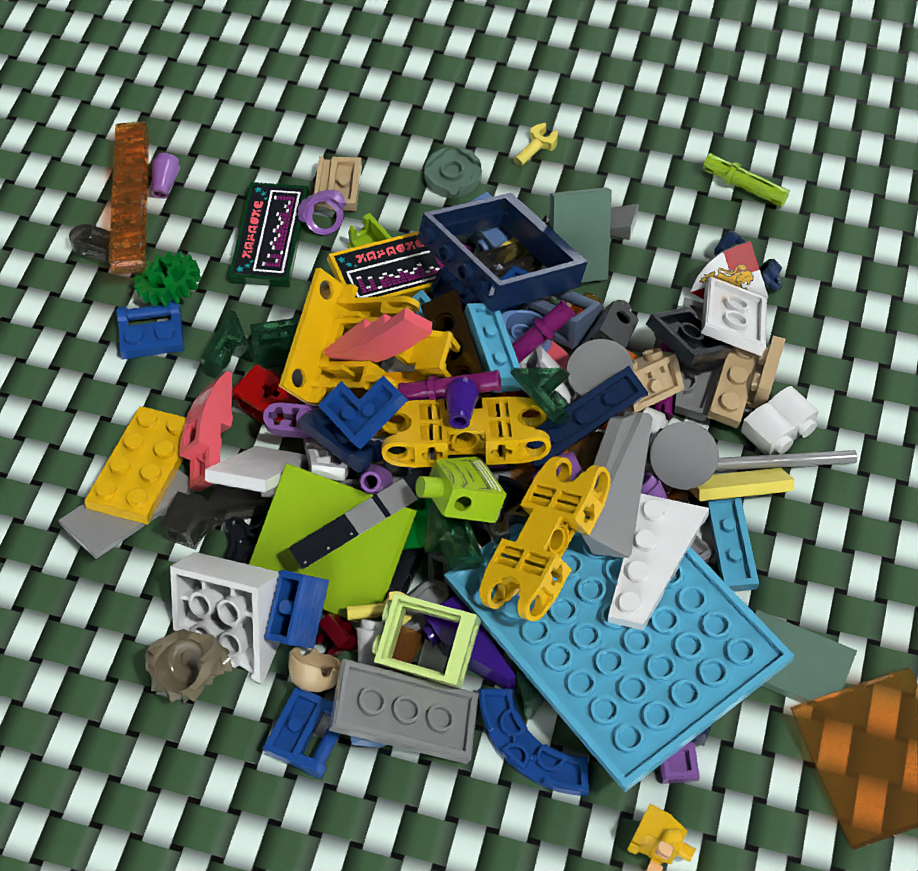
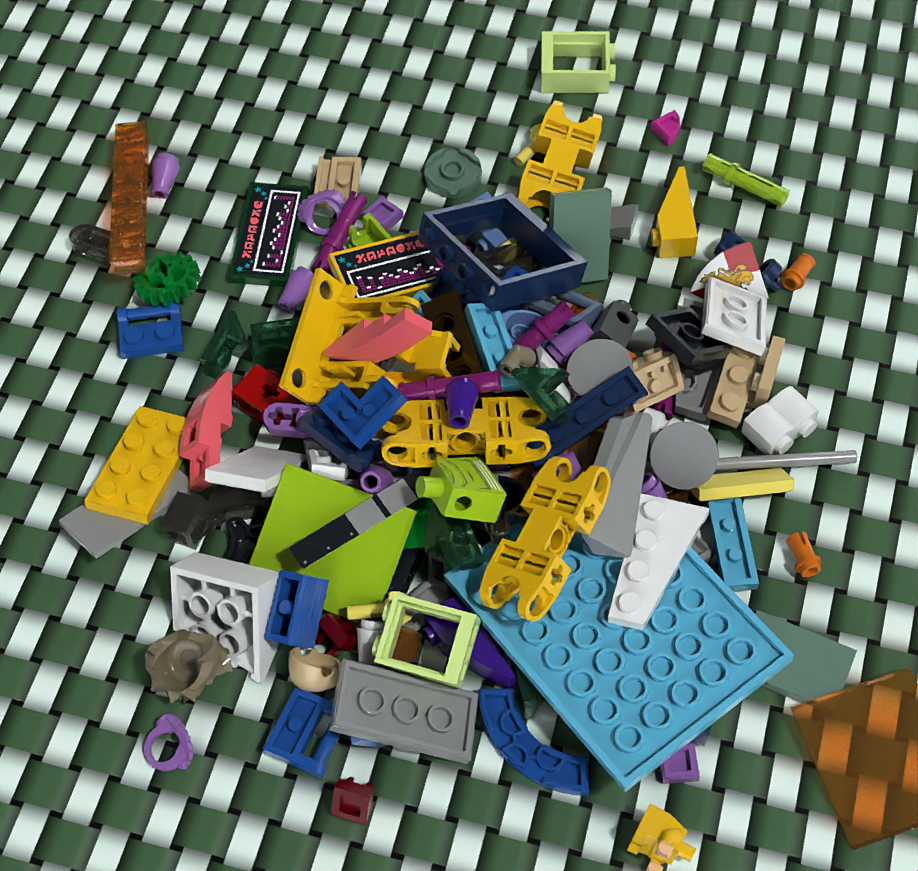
(169, 724): none -> medium lavender piece
(296, 289): none -> medium lavender cone
(339, 231): none -> magenta pin
(352, 800): none -> dark red tile
(385, 213): none -> medium lavender tile
(517, 356): none -> dark tan arm
(564, 145): none -> yellow piece
(568, 341): none -> medium lavender cone
(576, 45): none -> yellowish green window
(667, 127): none -> dark pink tile
(675, 223): none -> yellow slope
(794, 277): none -> orange pin
(806, 561): none -> orange pin

